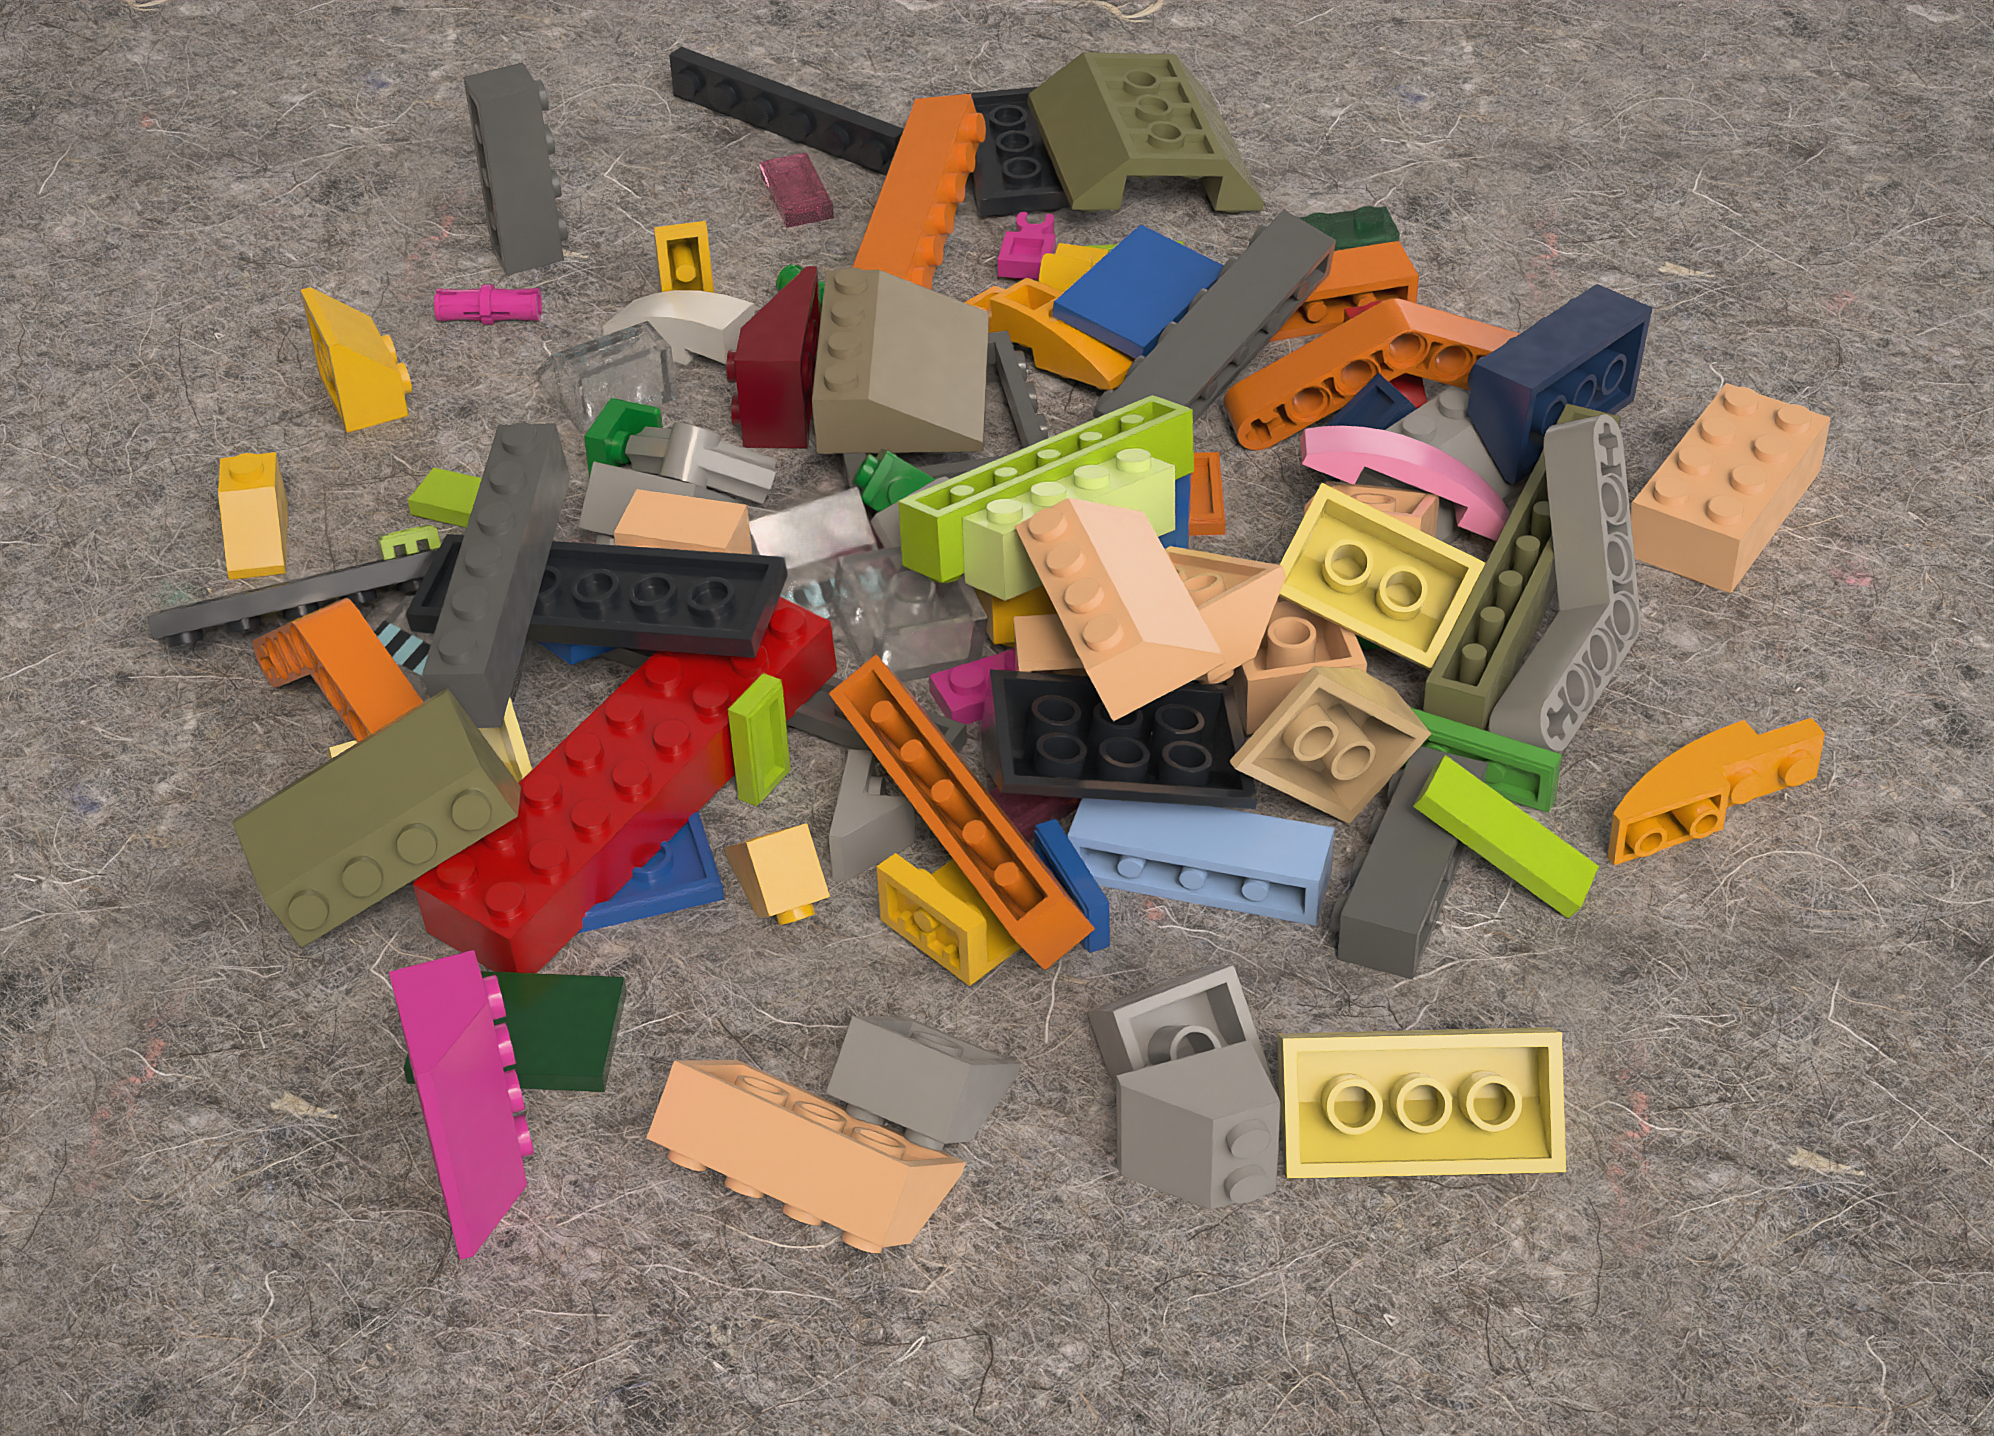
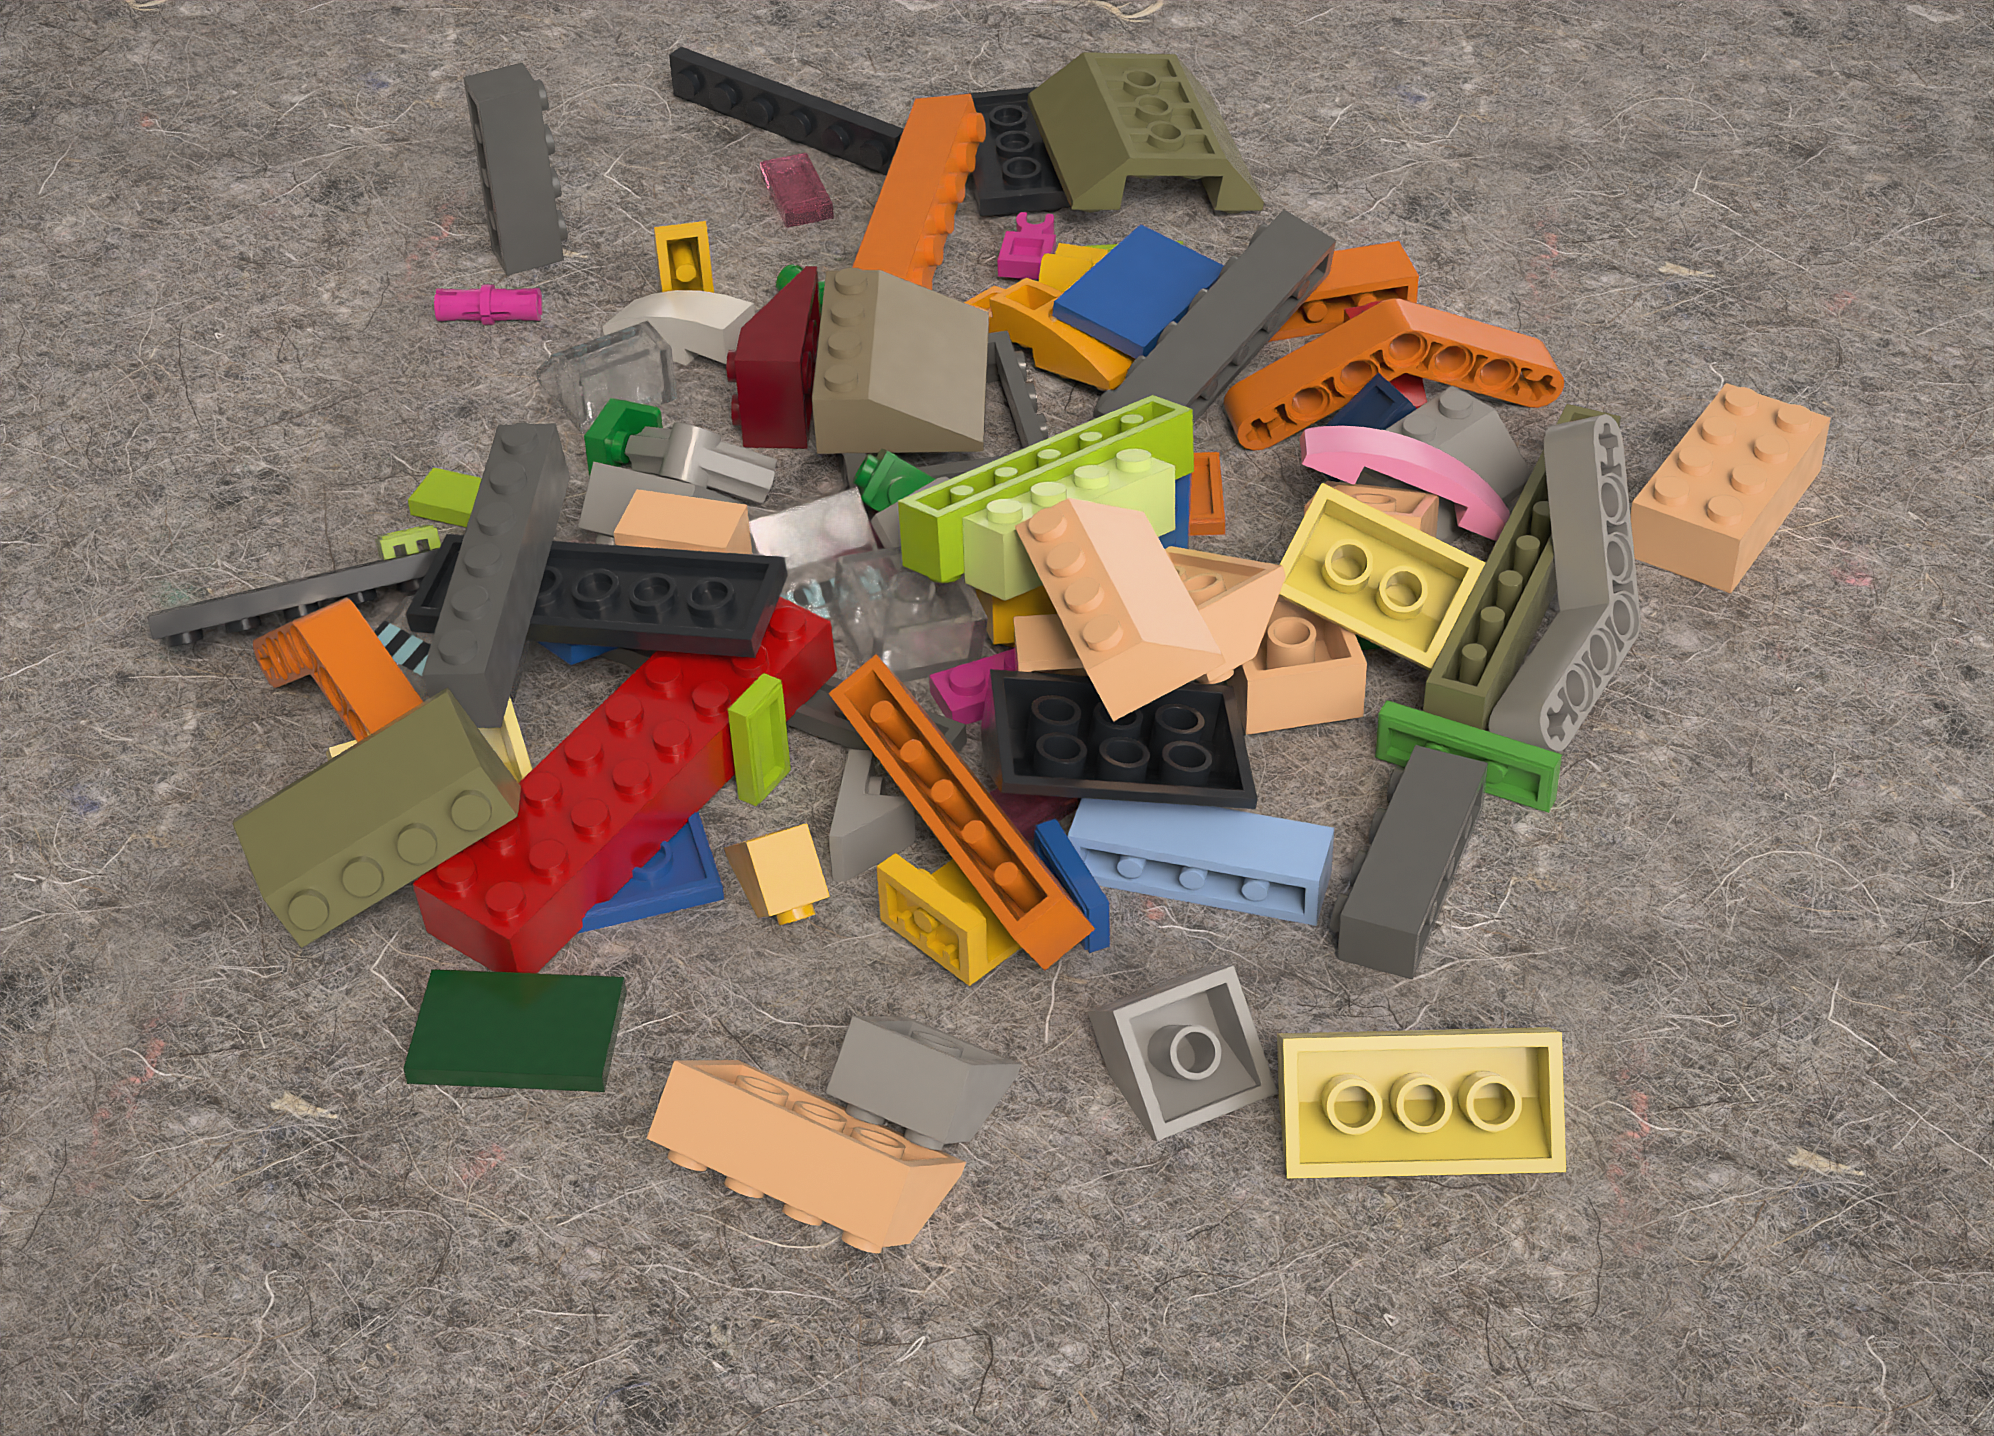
(253, 515): yellow slope -> none
(355, 363): yellow slope -> none
(464, 1091): dark pink slope -> none
(1201, 1127): light grey slope -> none
(1333, 741): tan slope -> none
(1357, 227): clear green plate -> none
(1506, 836): lime tile -> none
(1575, 356): dark blue slope -> none
(1693, 787): light orange slope -> none

